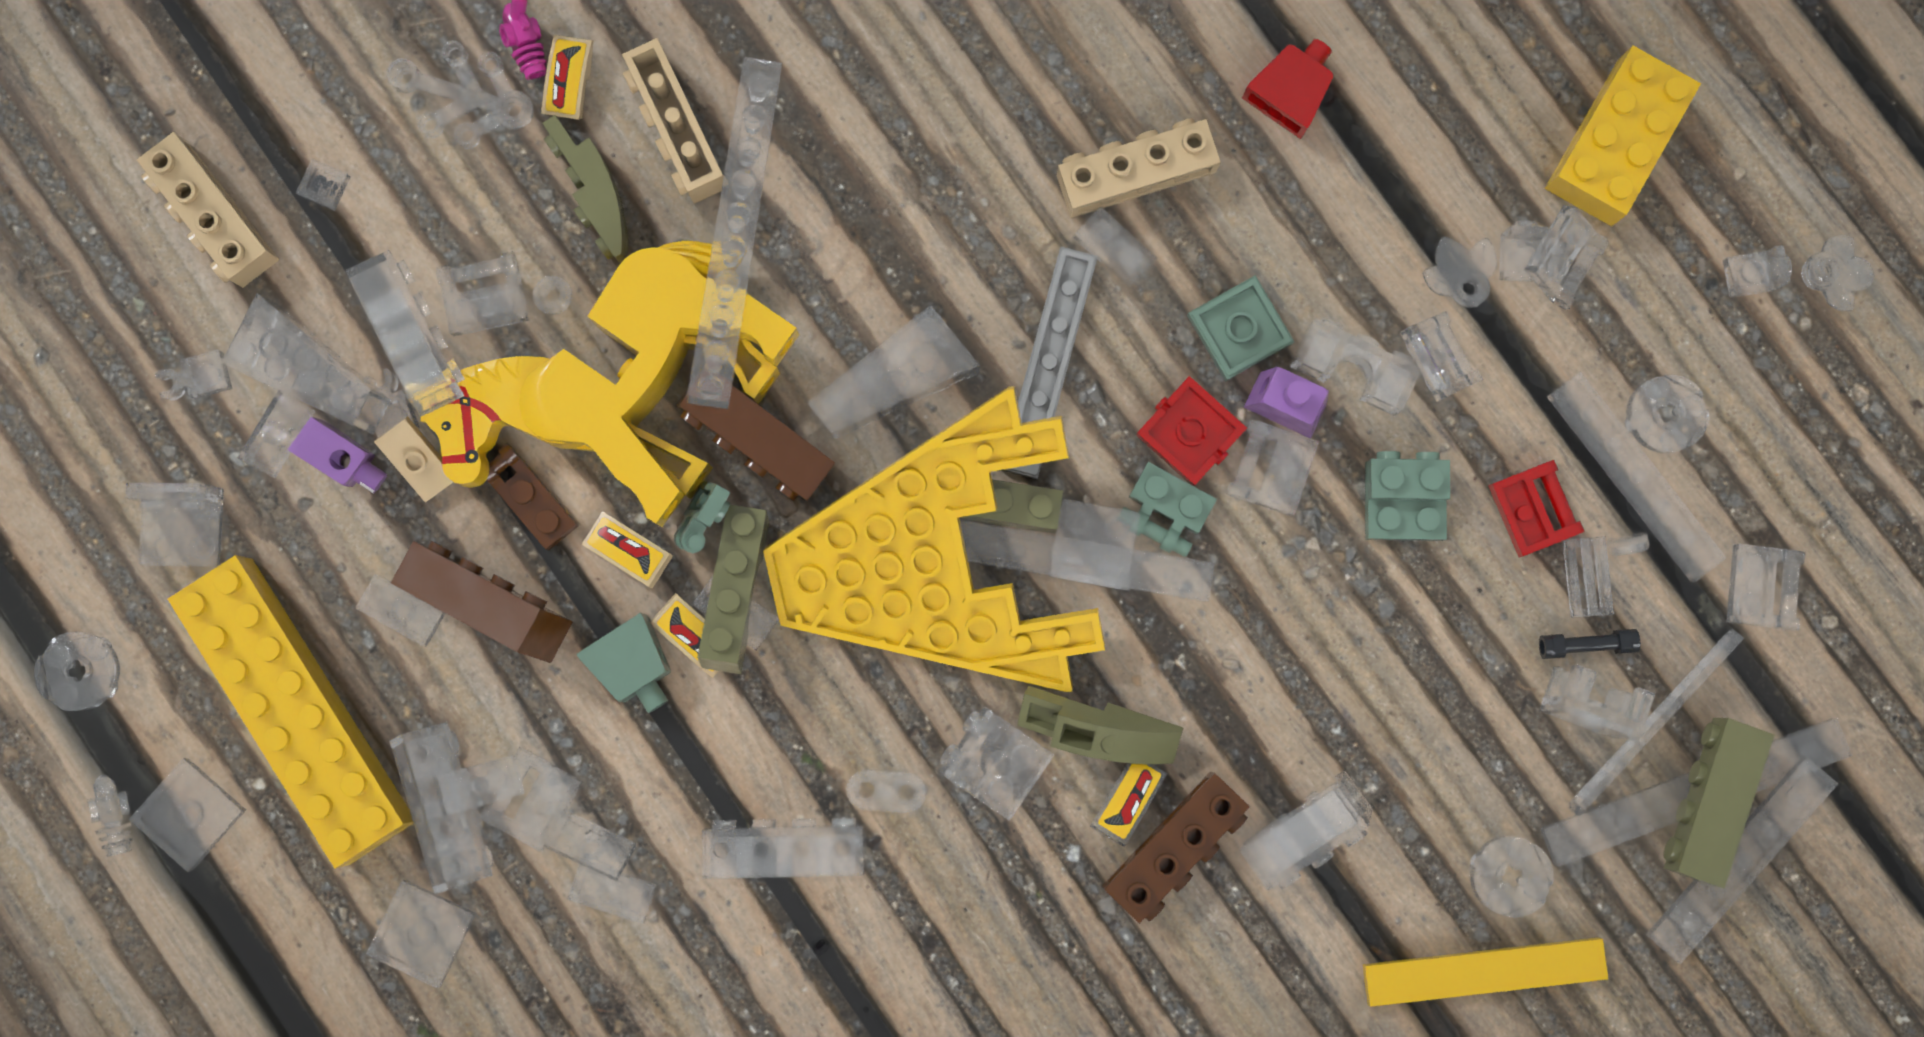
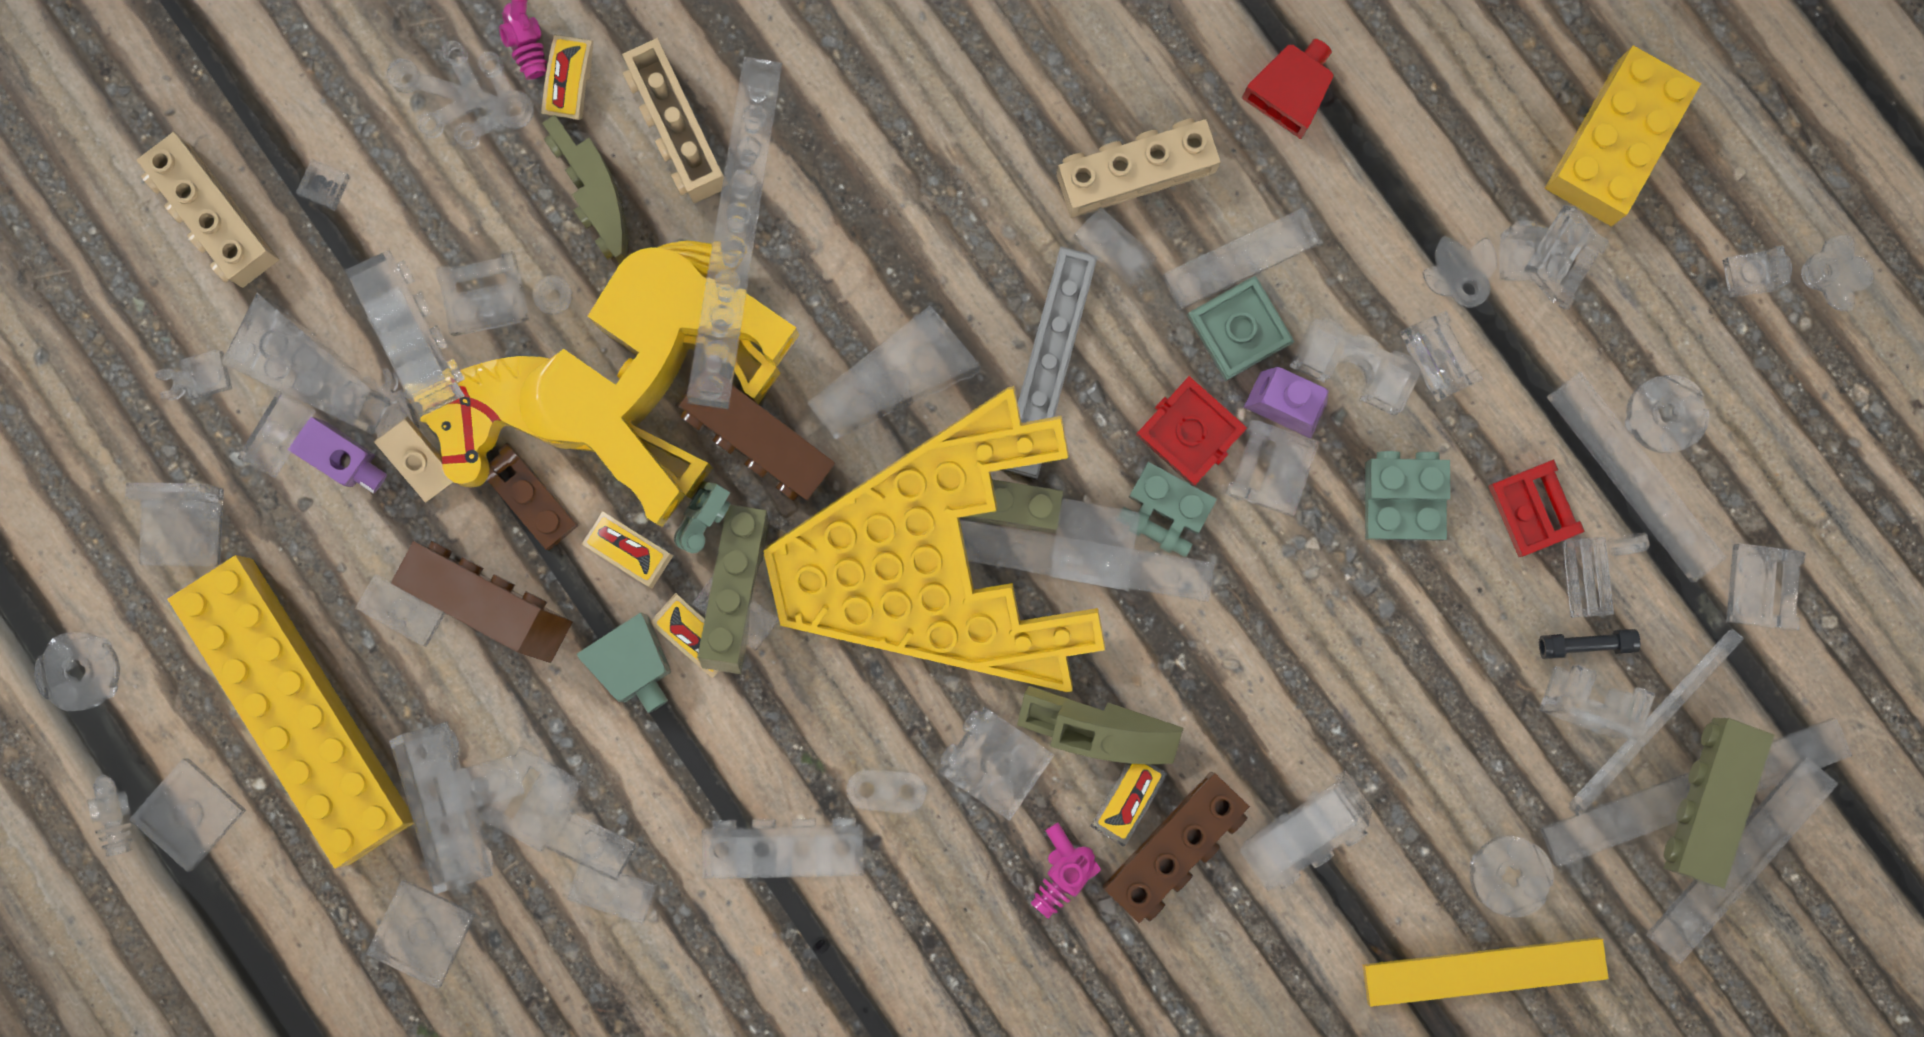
(1069, 872): none -> dark pink piece
(1241, 259): none -> clear plate

